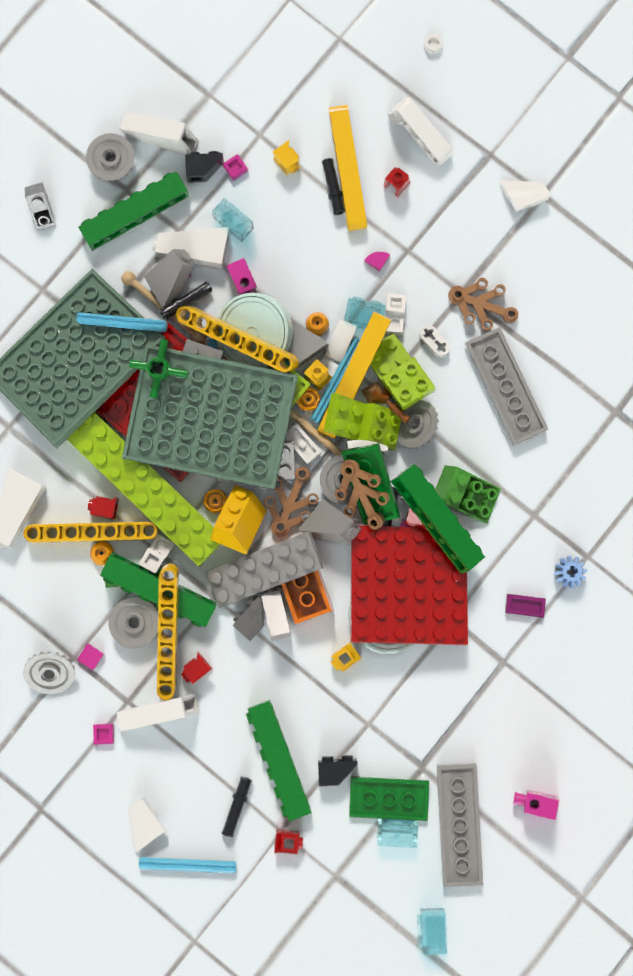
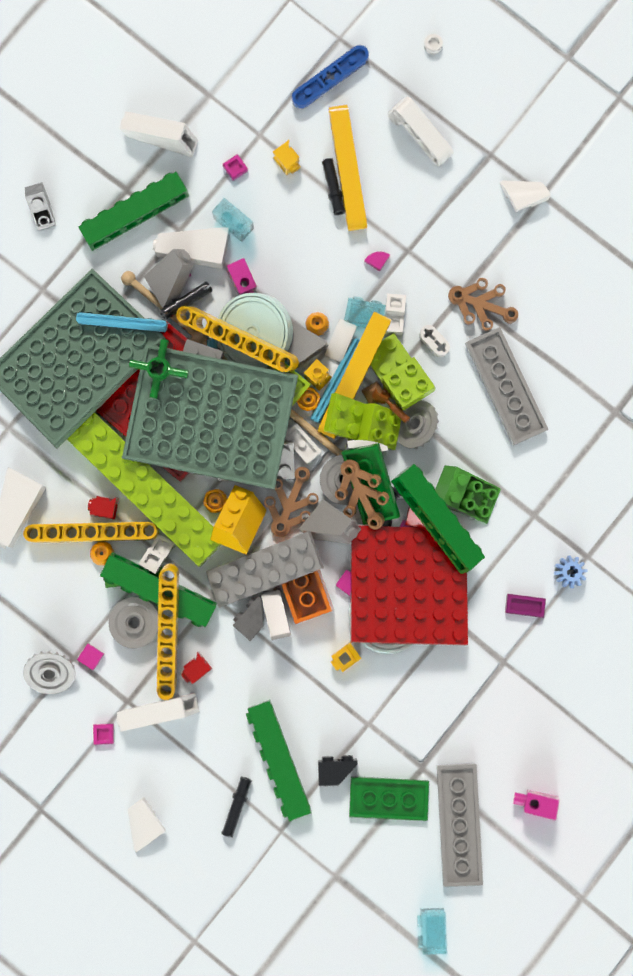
(110, 146): light grey gear -> none
(187, 865): medium azure axle -> none
(202, 166): black slope -> none
(288, 841): red window -> none
(342, 68): none -> blue piece
(345, 582): none -> dark pink tile
(397, 179): red window -> none
(397, 833): clear light blue hinge -> none

